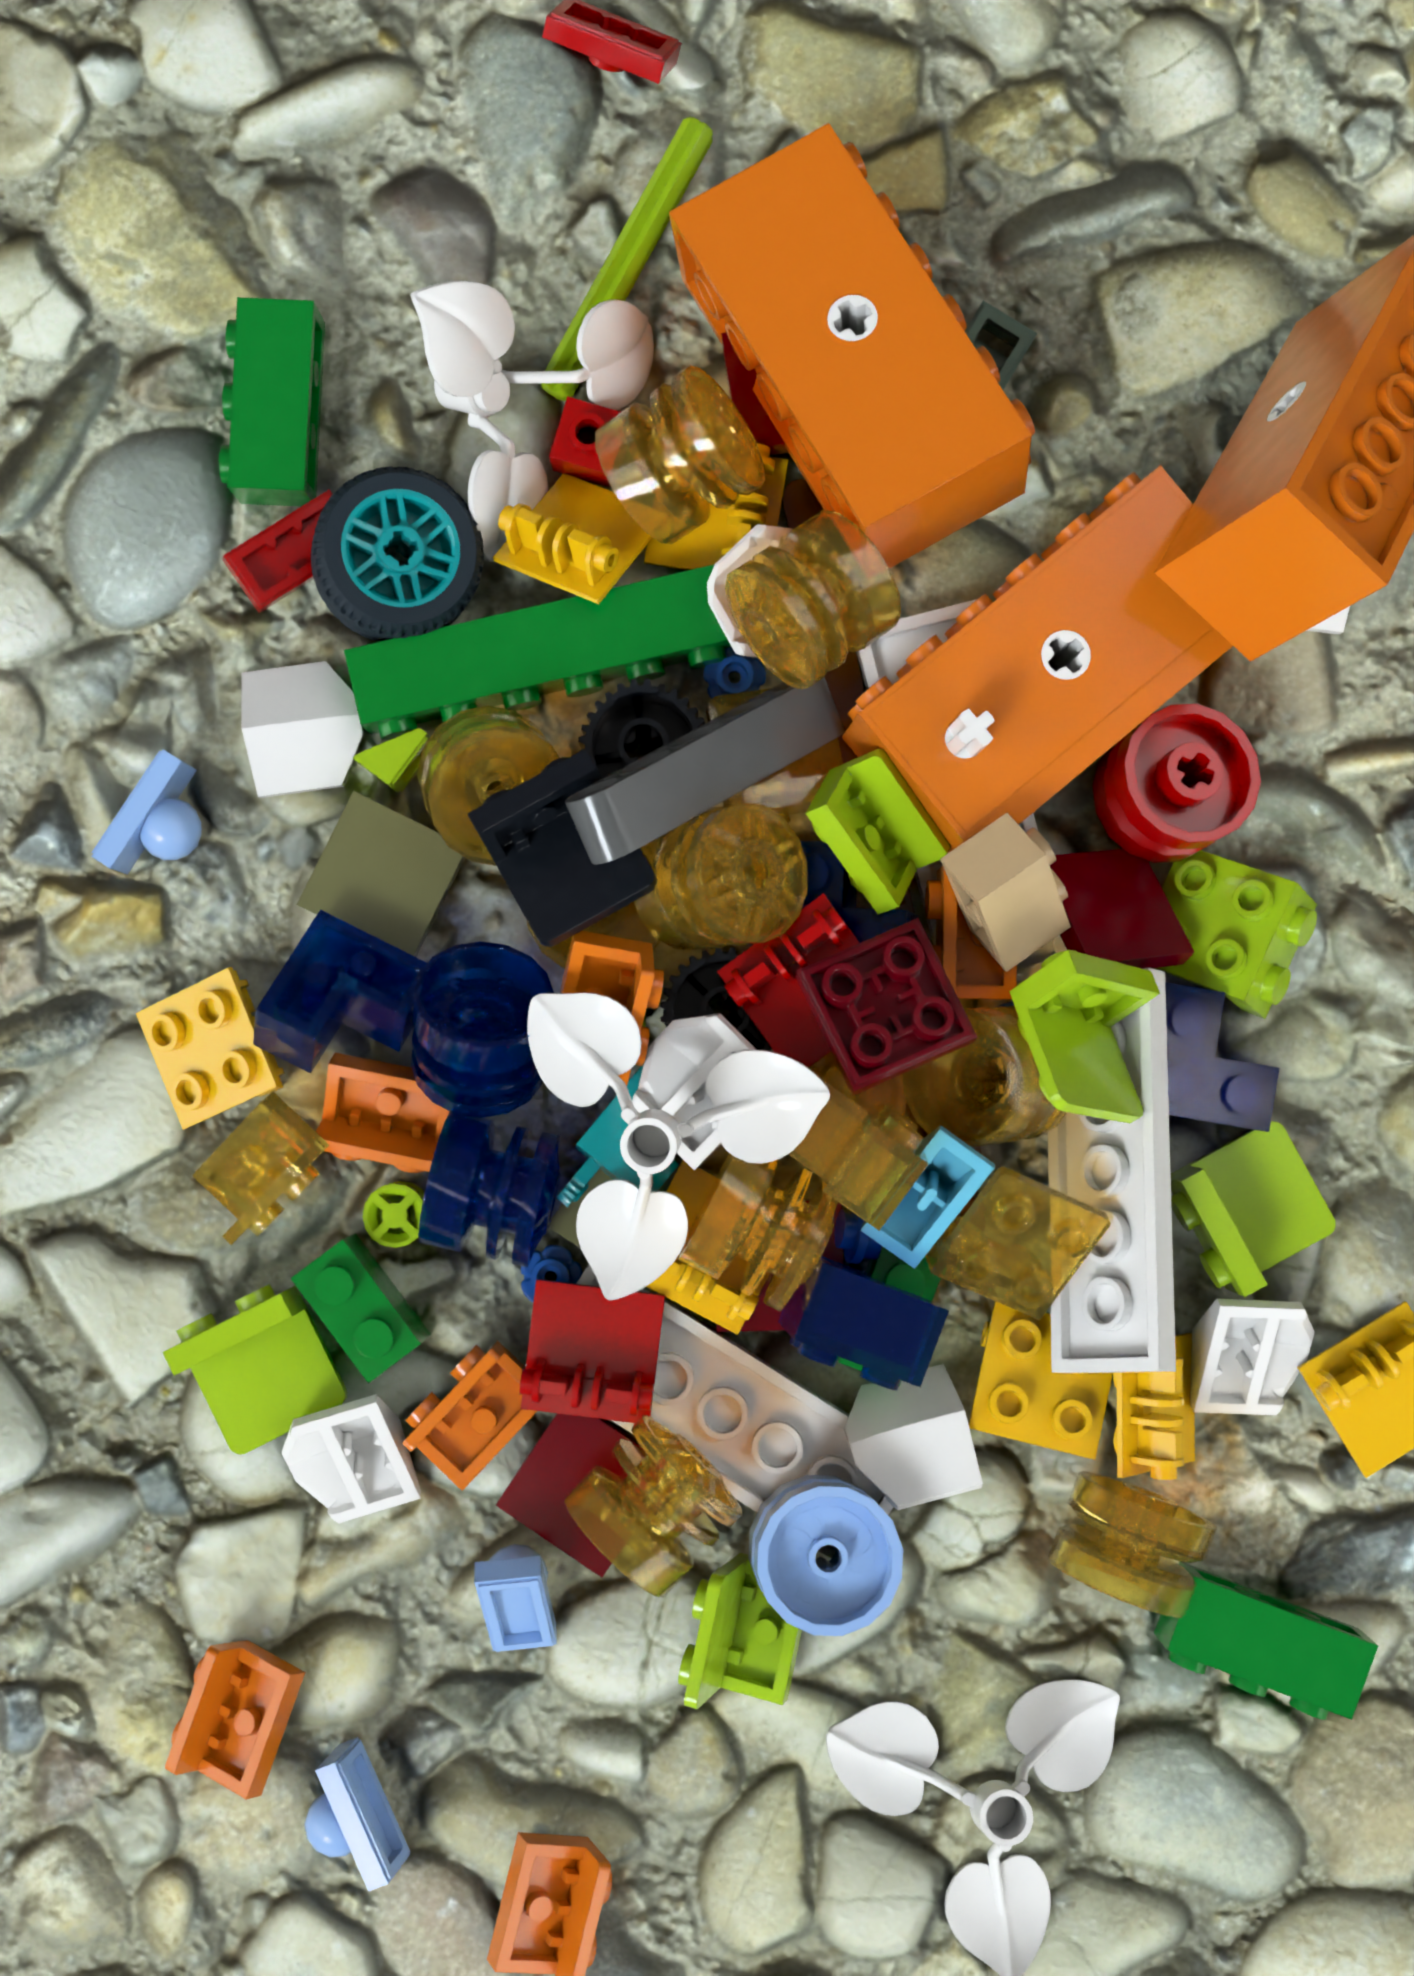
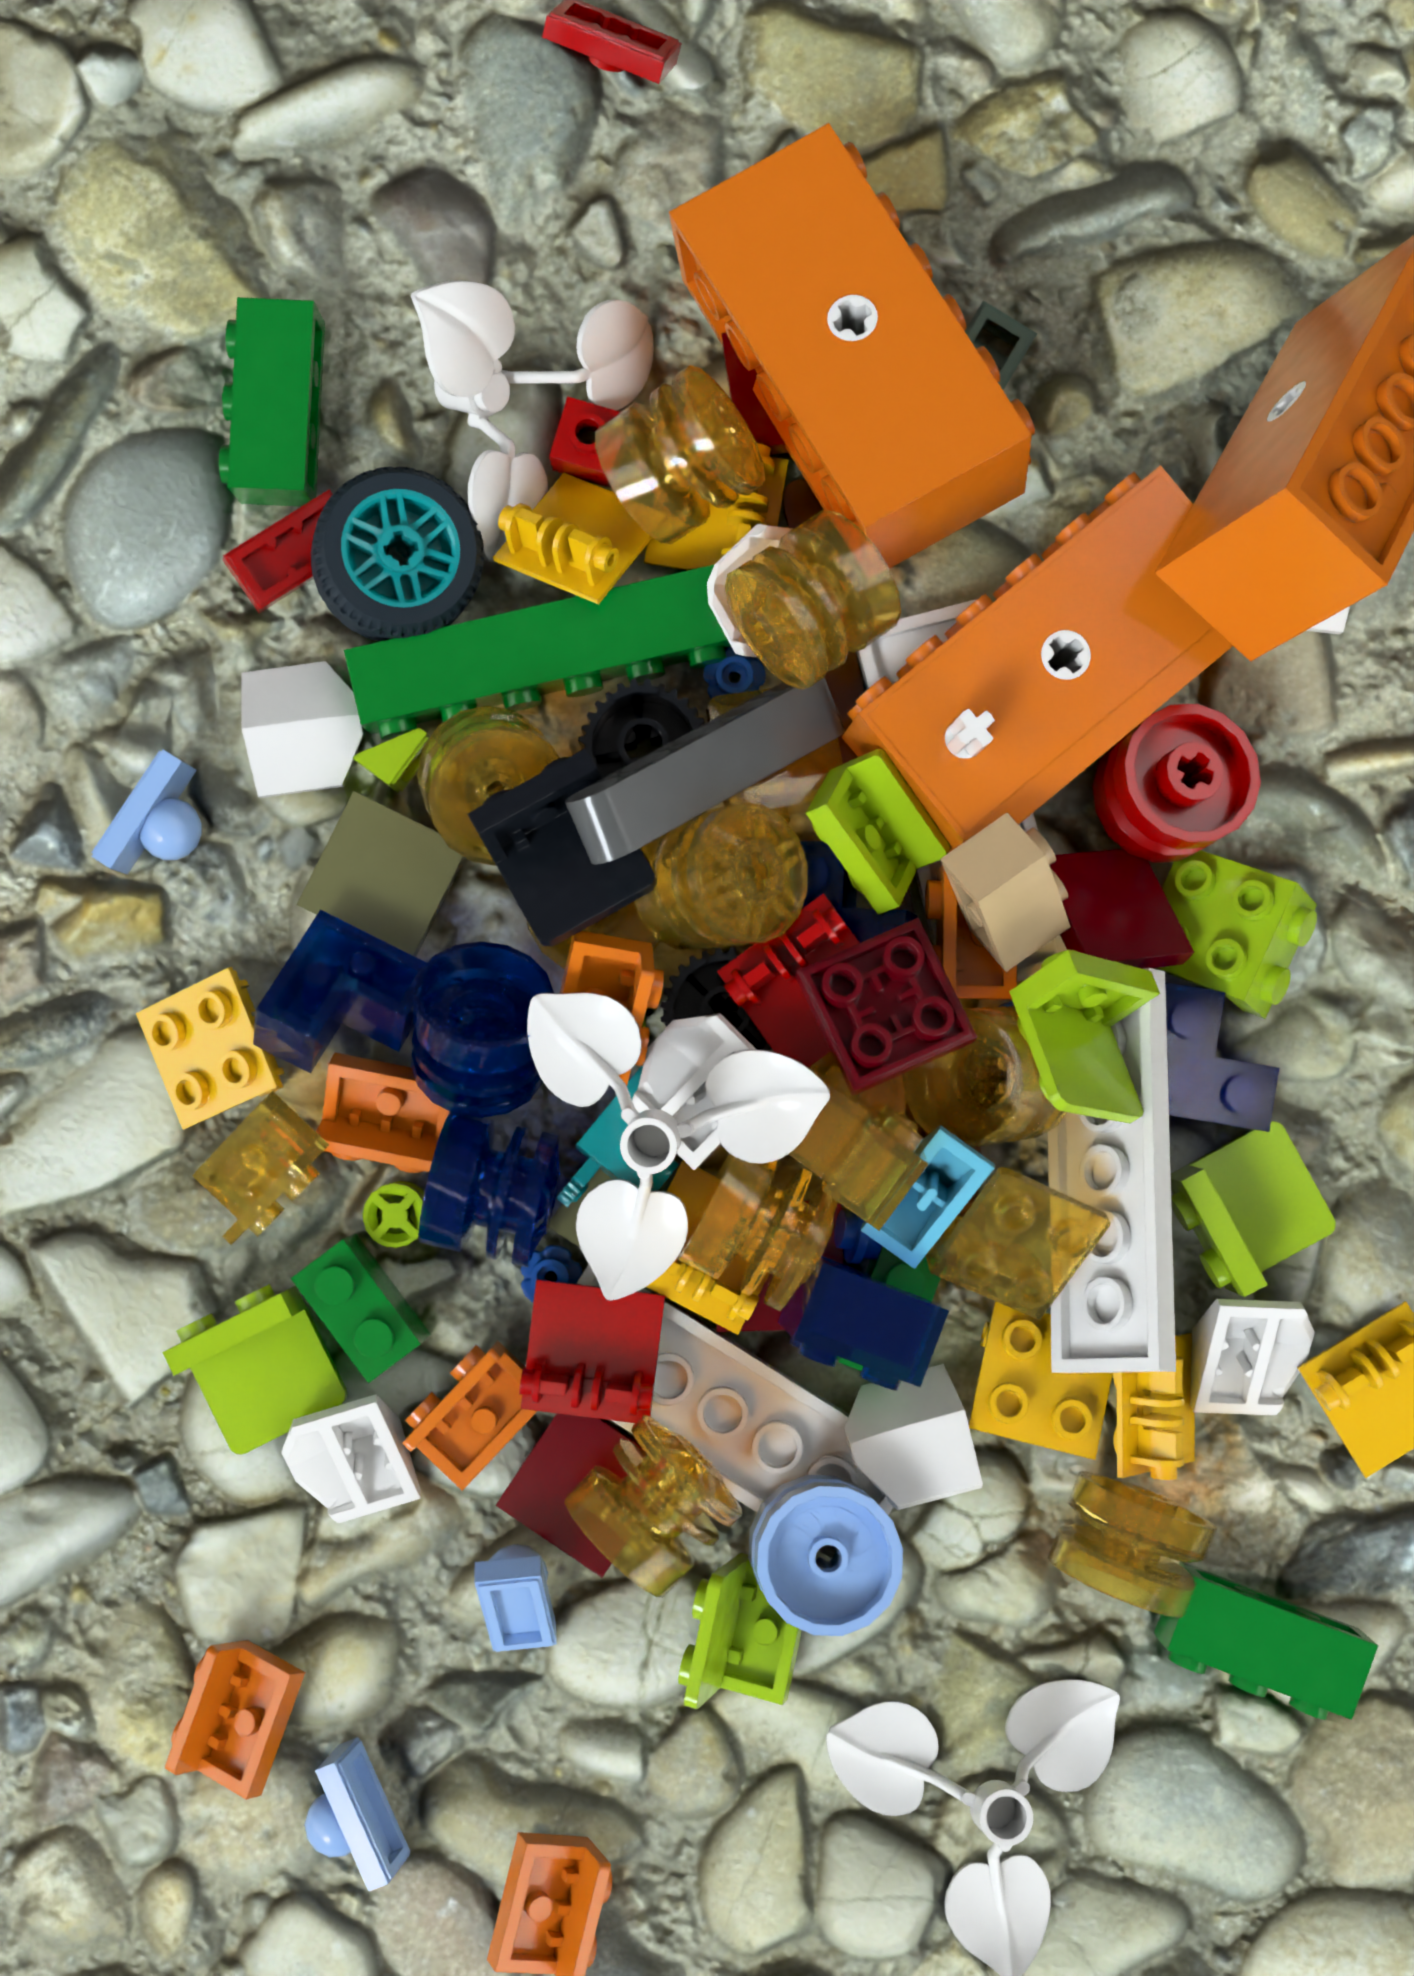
(636, 239): lime axle -> none

